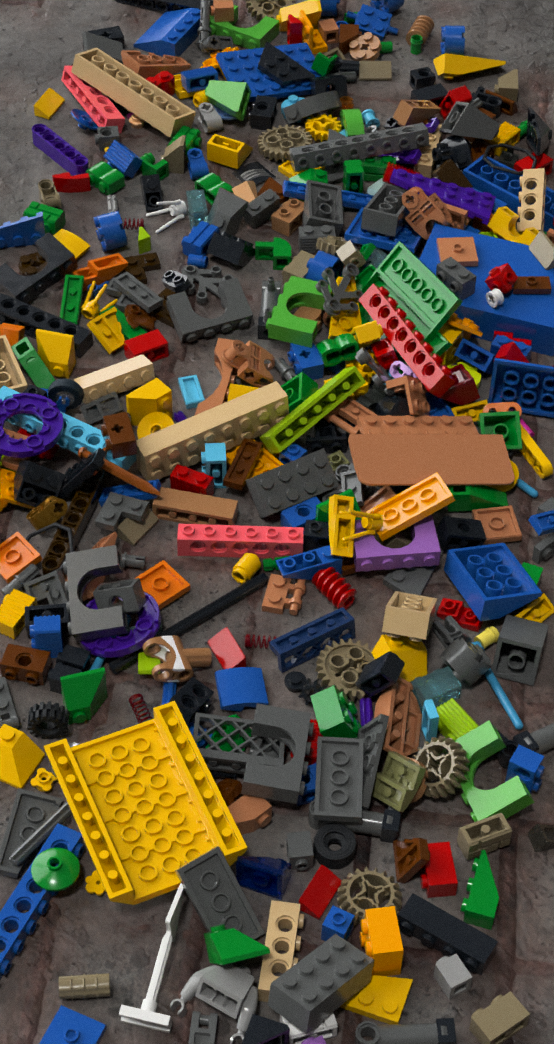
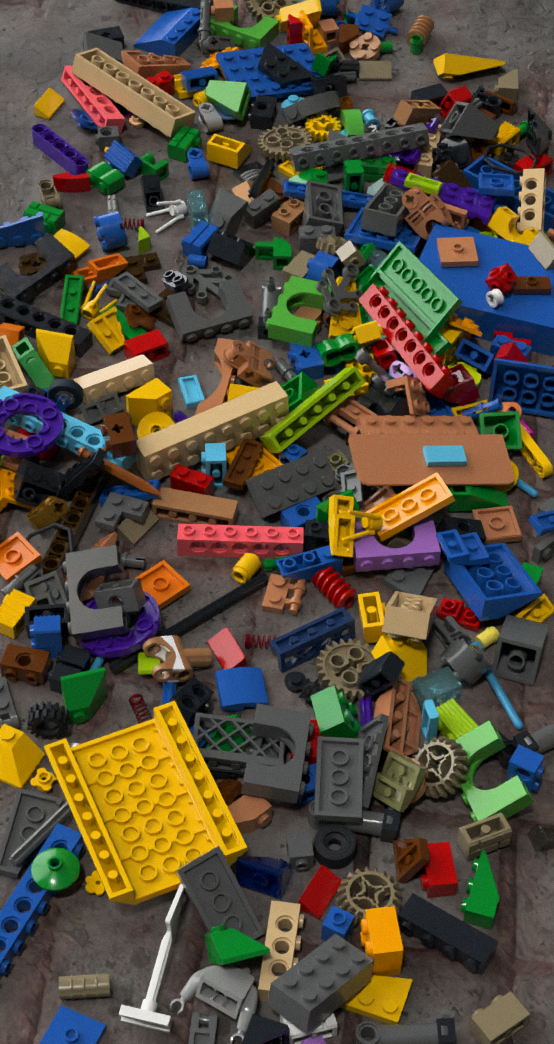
(176, 155): dark tan slope -> none
(211, 185): green brick -> none
(261, 178): none -> black axle
(325, 438): black pin -> none
(371, 616): none -> yellow brick
(421, 78): black brick -> none
(427, 185): none -> lime tile
(444, 455): none -> medium azure tile
(452, 40): blue brick -> none
(452, 976): light grey brick -> none
(456, 277): dark grey brick -> none
(464, 548): none -> blue slope
(494, 406): none -> blue pin
(496, 184): none -> blue plate

